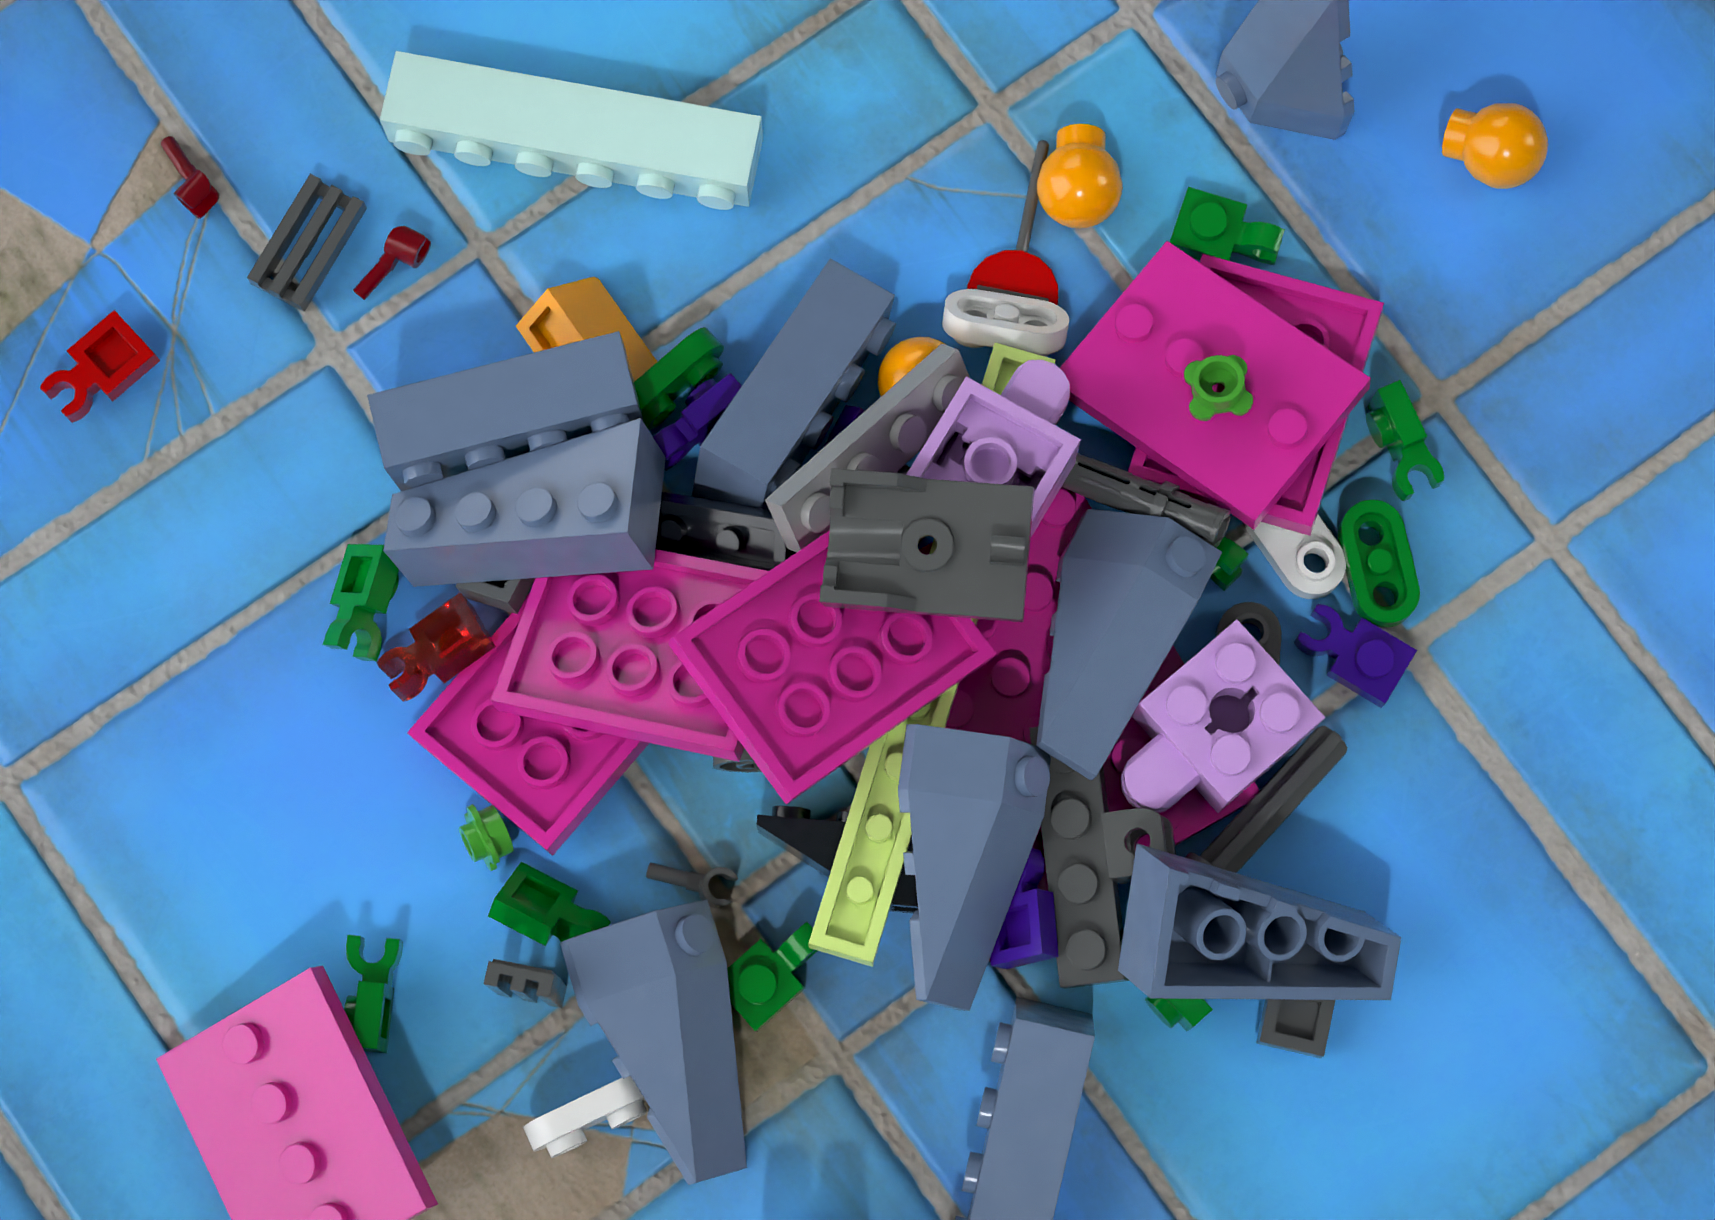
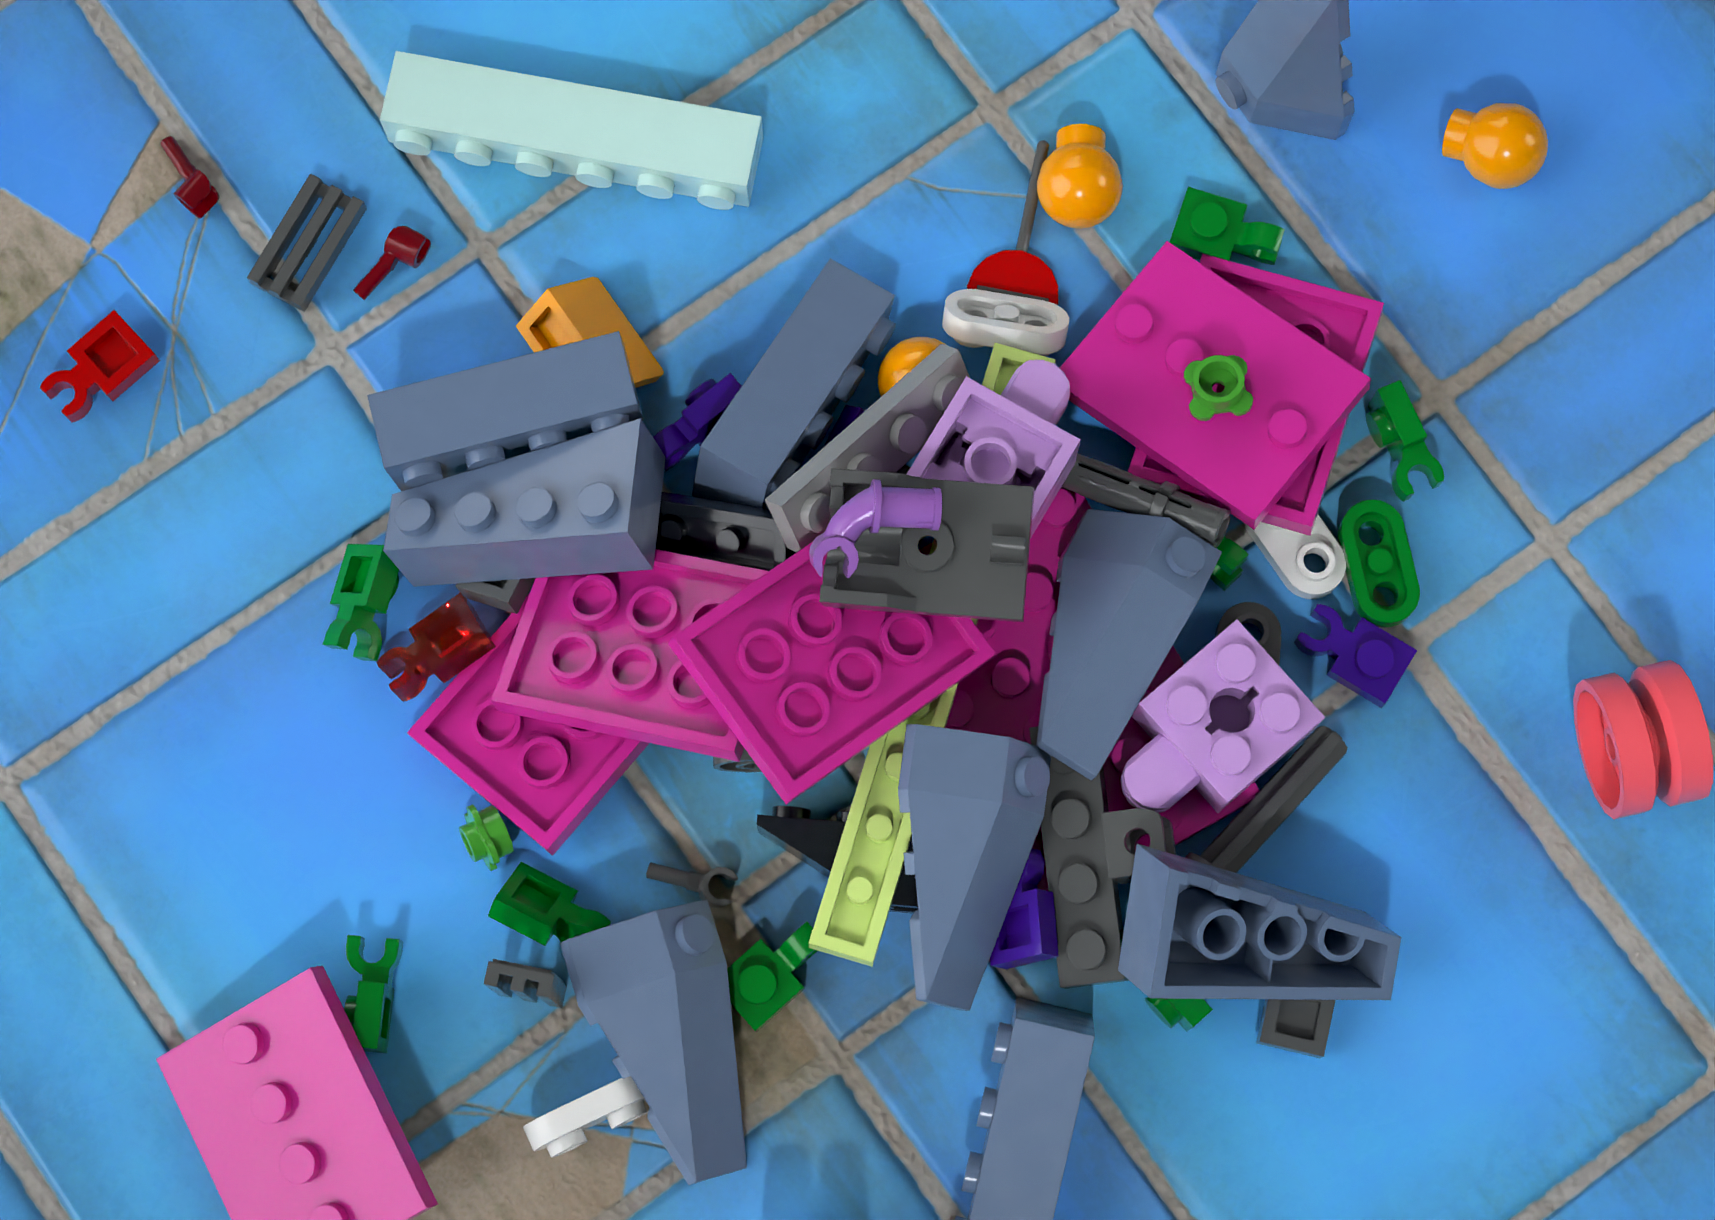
(685, 365): green plate -> none
(876, 509): none -> medium lavender piece
(1643, 739): none -> coral wheel

